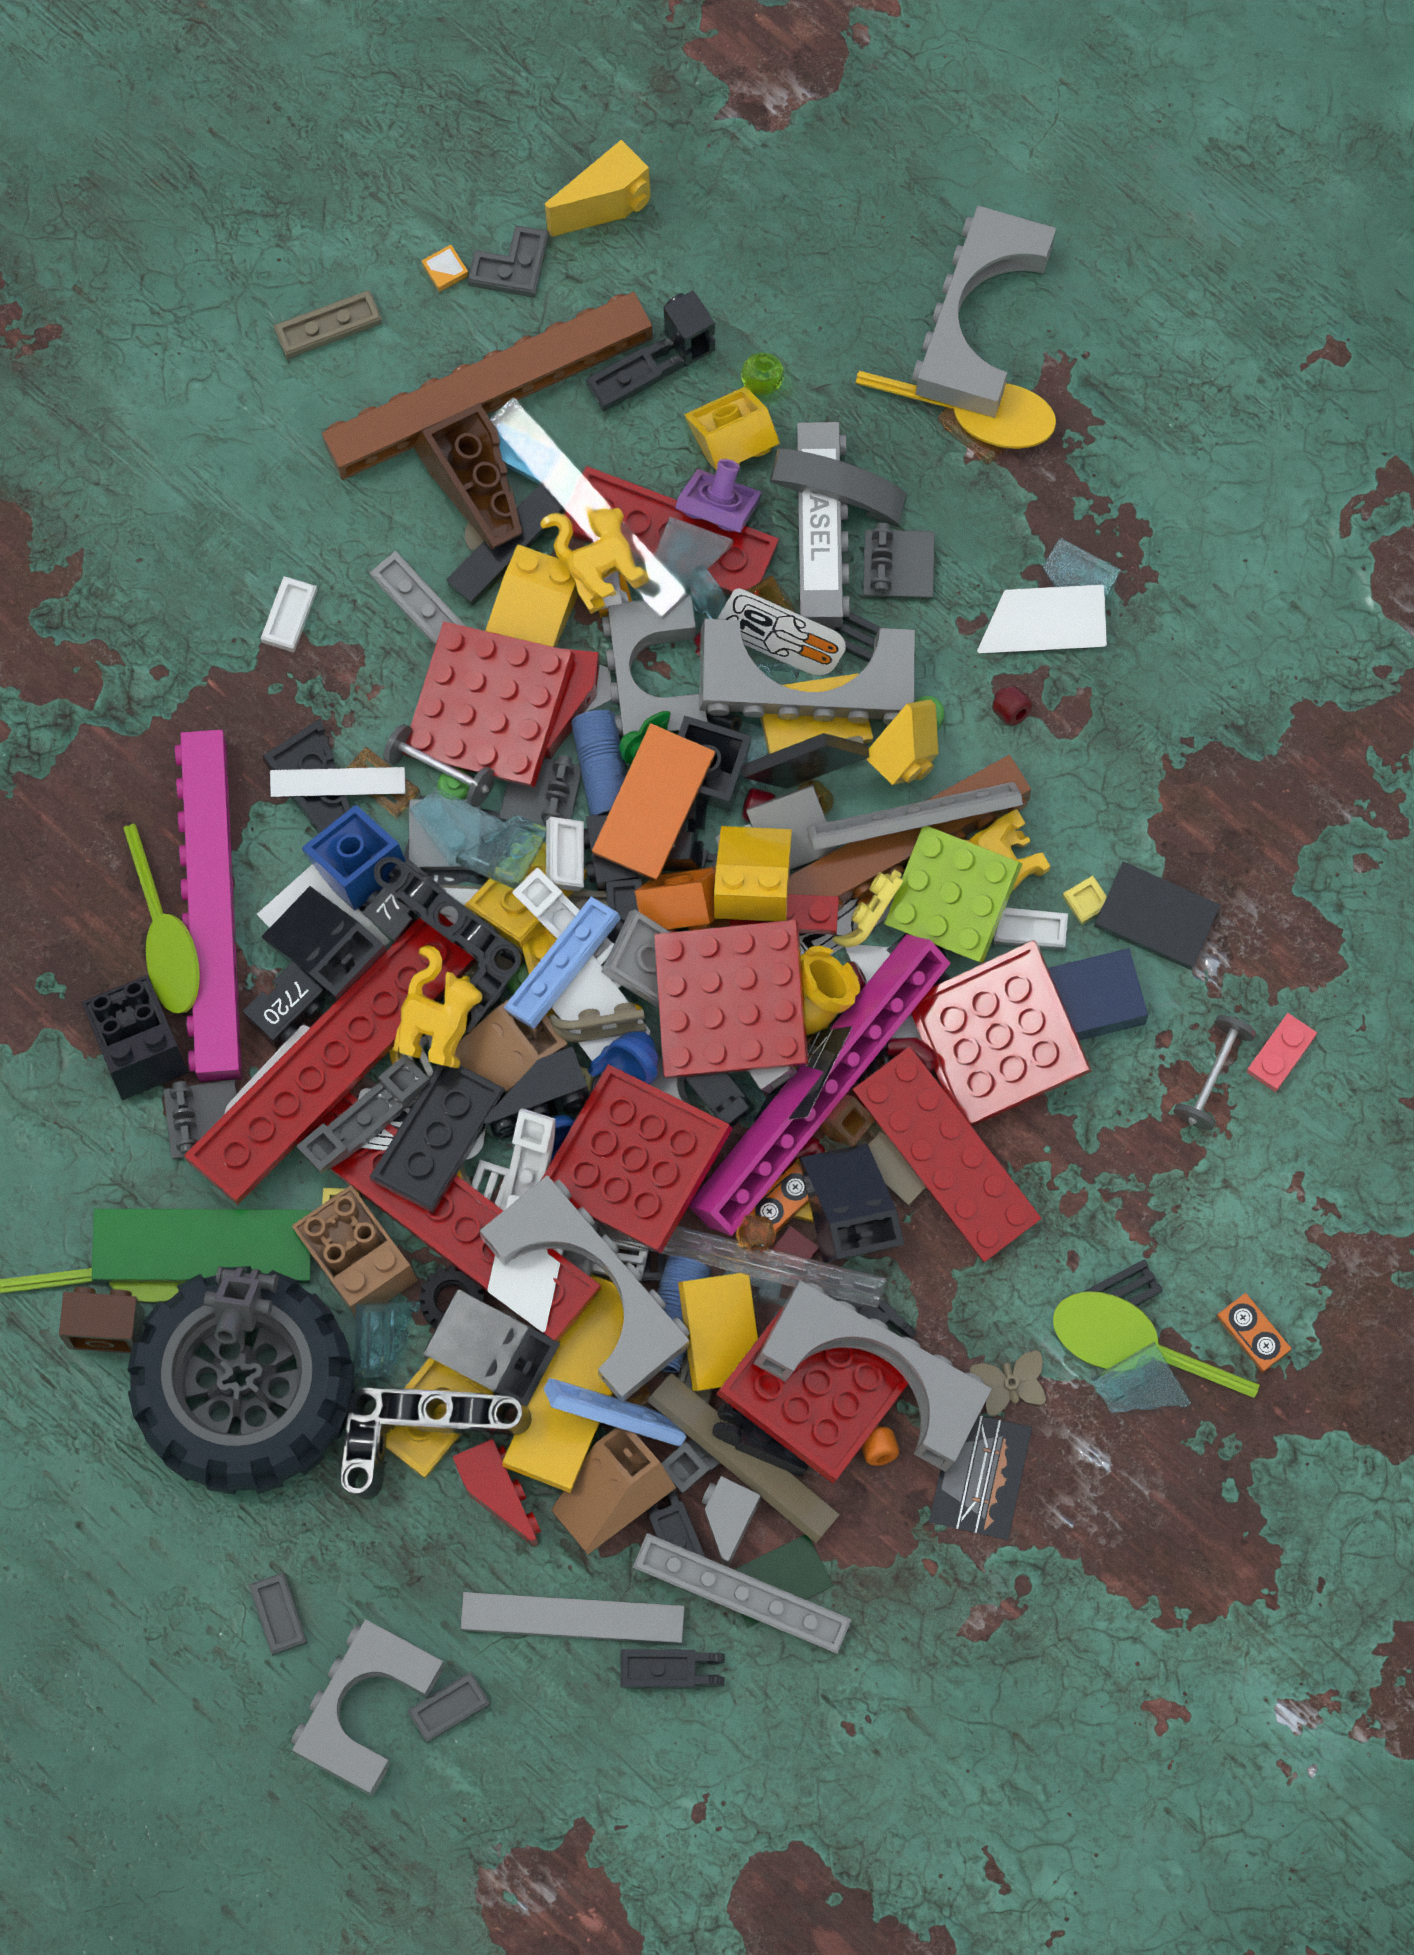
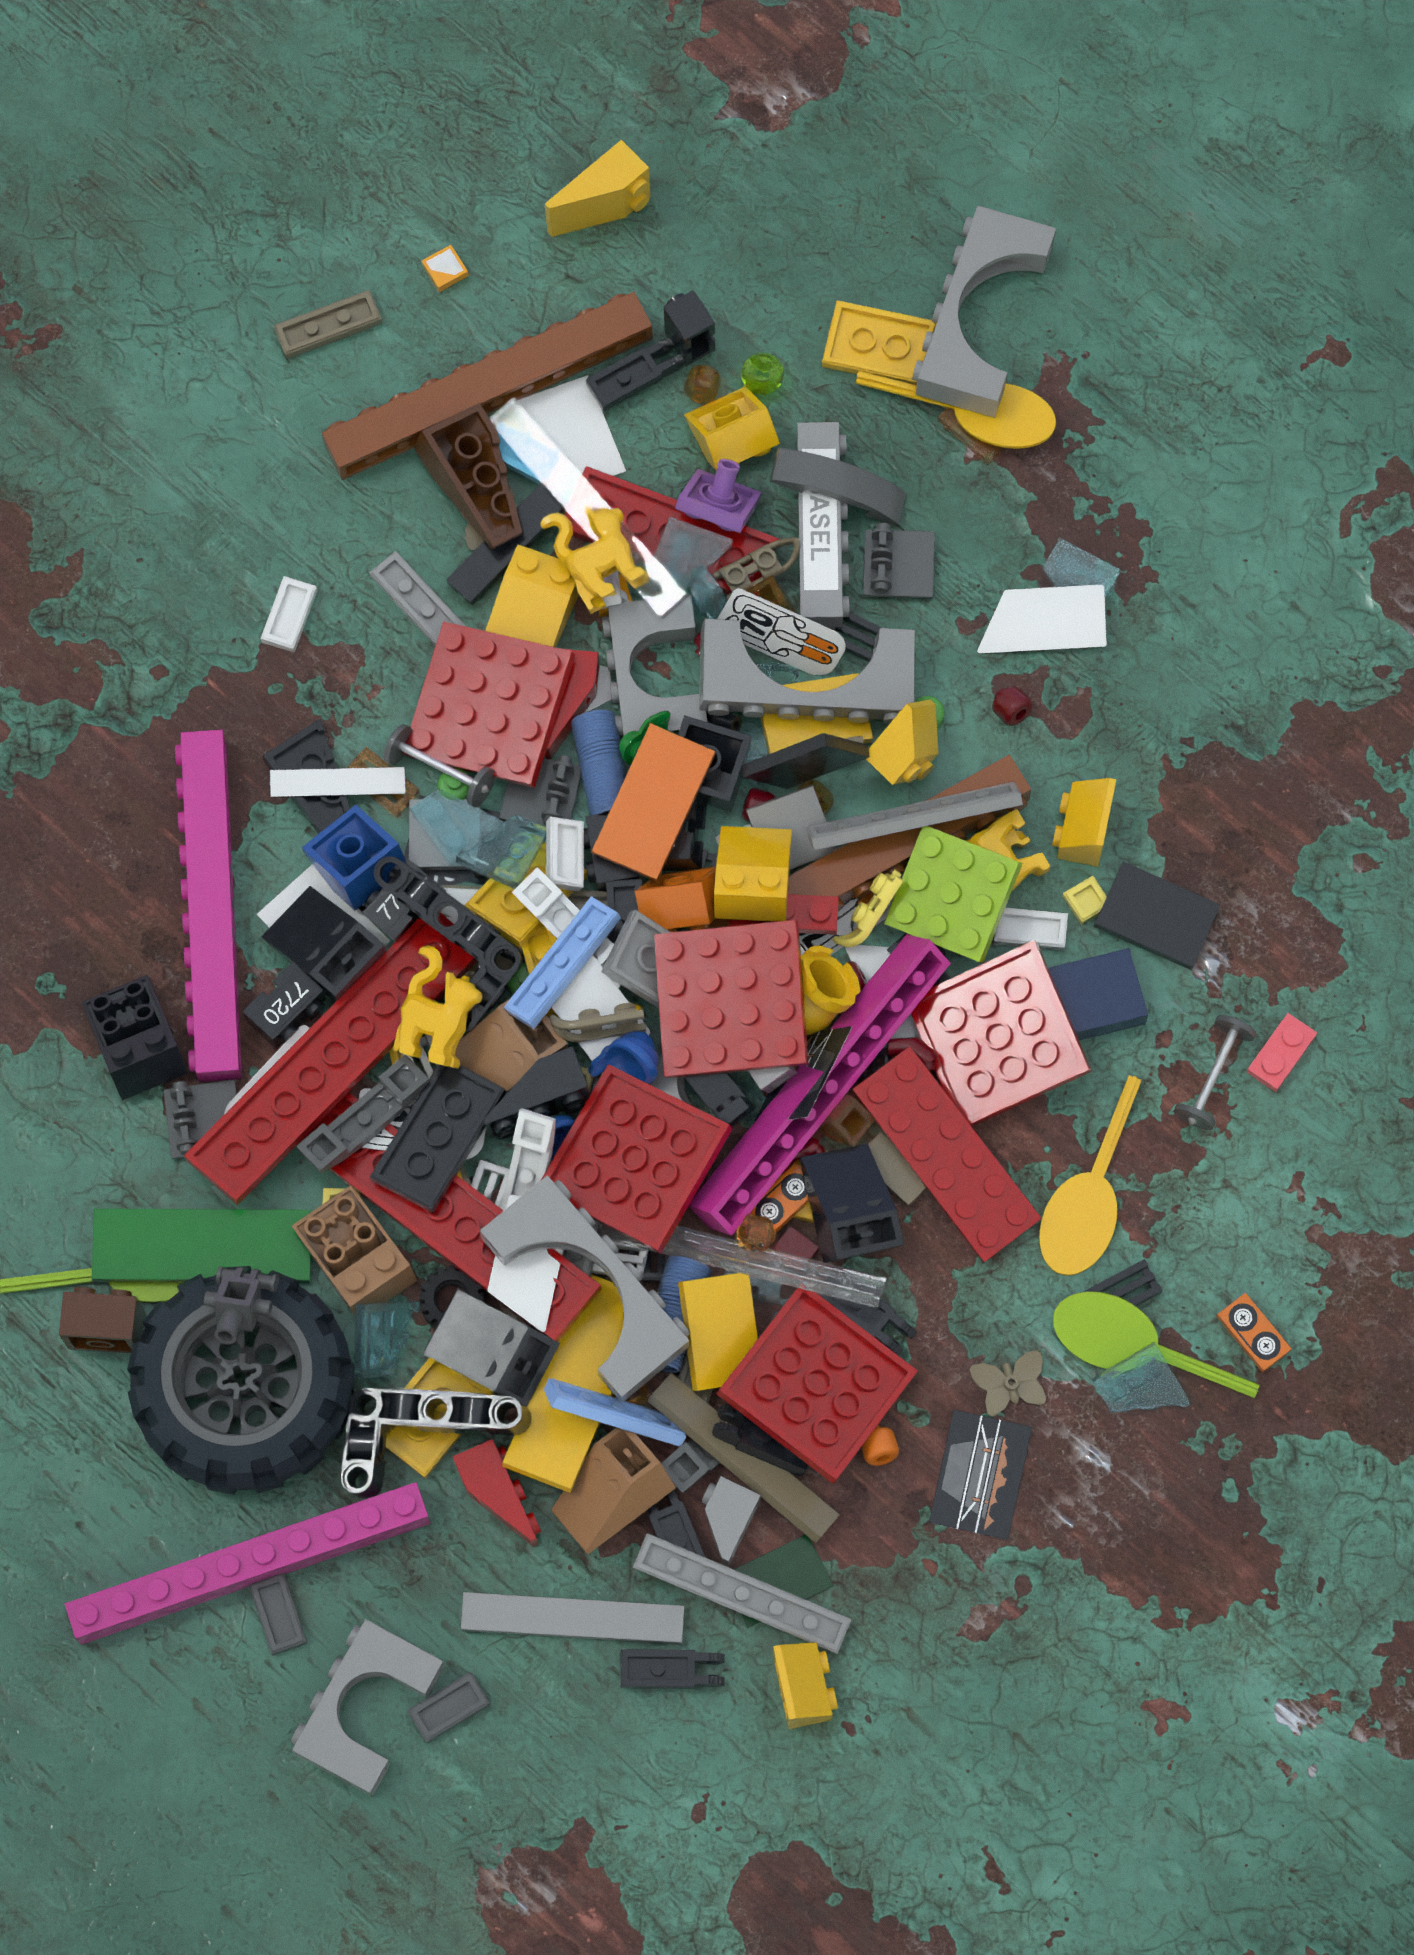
(169, 946): lime piece -> none
(247, 1563): none -> dark pink brick
(513, 273): dark grey tile -> none
(576, 425): none -> white sticker
(702, 384): none -> clear orange piece
(764, 561): none -> dark tan piece
(803, 1685): none -> yellow slope
(875, 341): none -> yellow tile
(945, 1396): light grey arch -> none
(1084, 1208): none -> yellow piece
(1085, 821): none -> yellow slope

